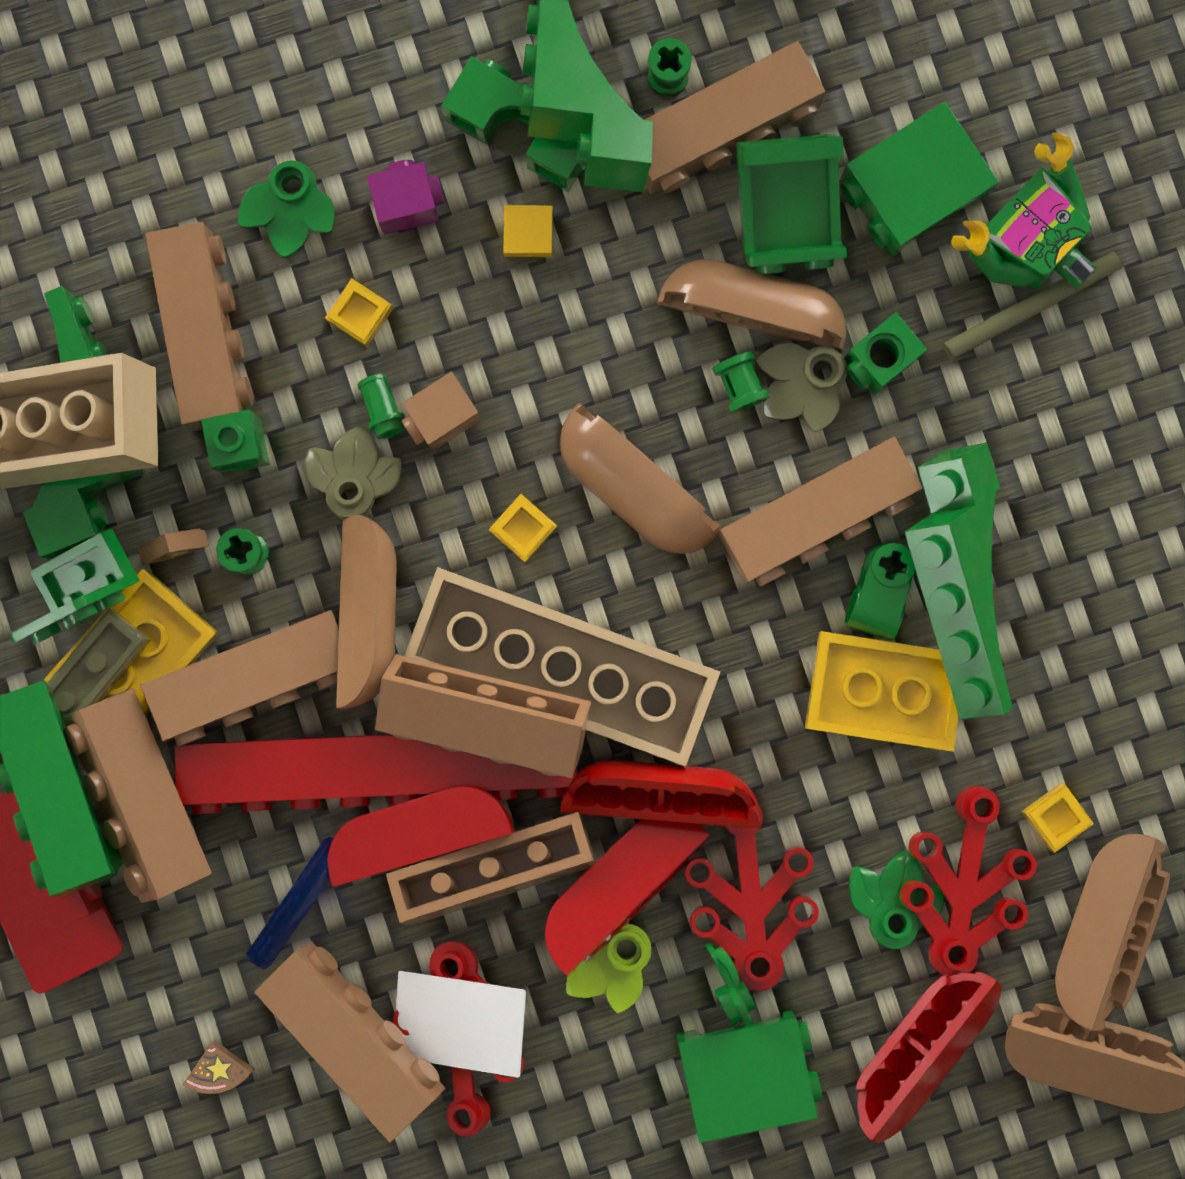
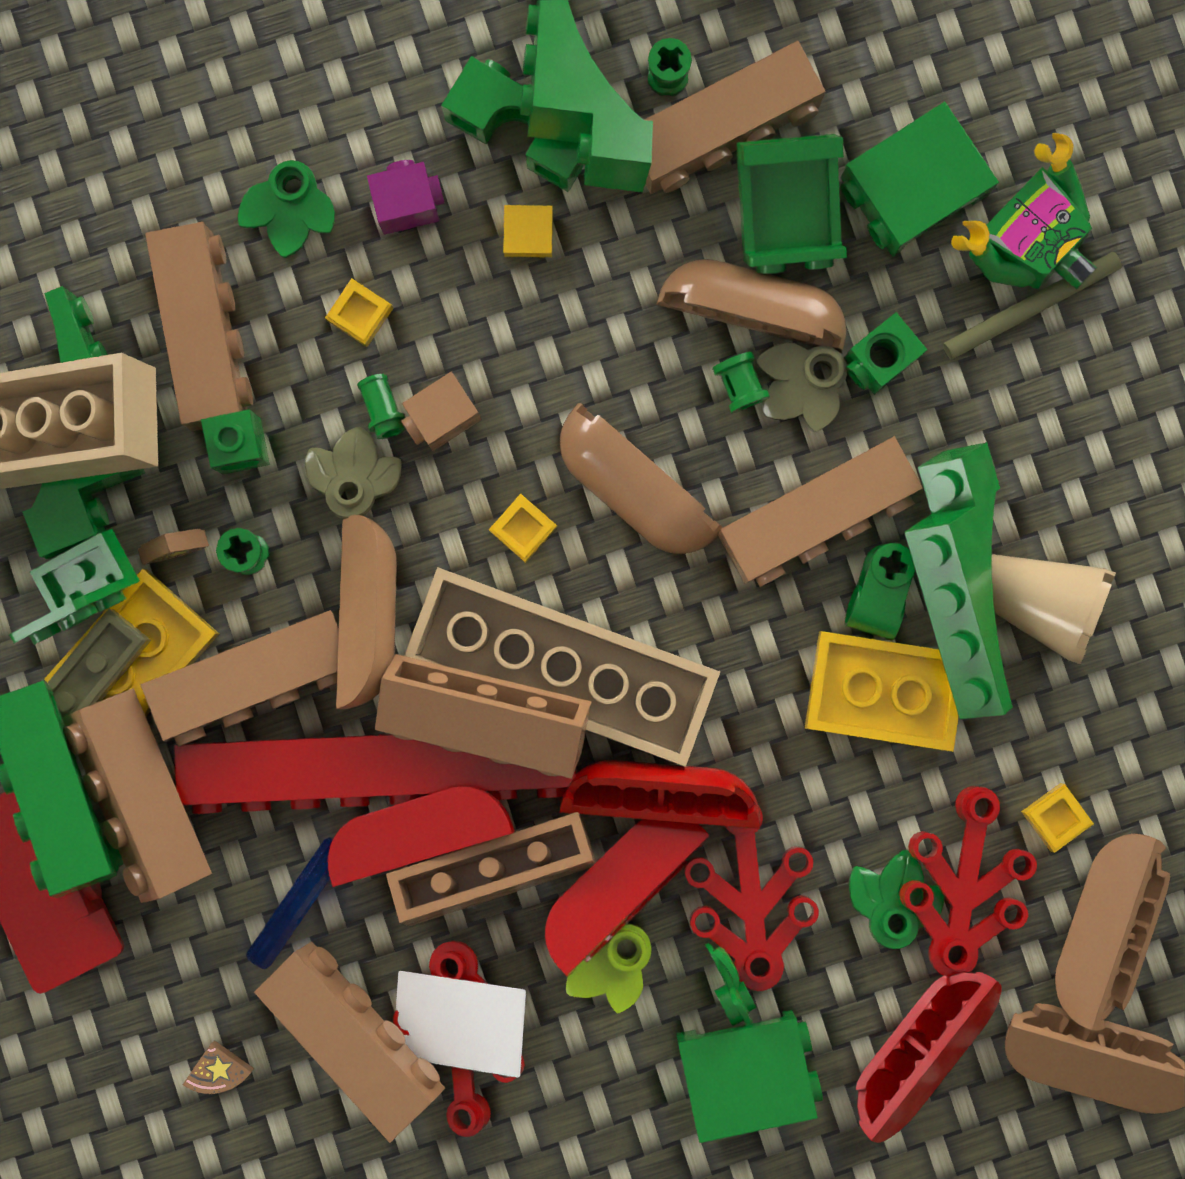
(1051, 600): none -> tan cone

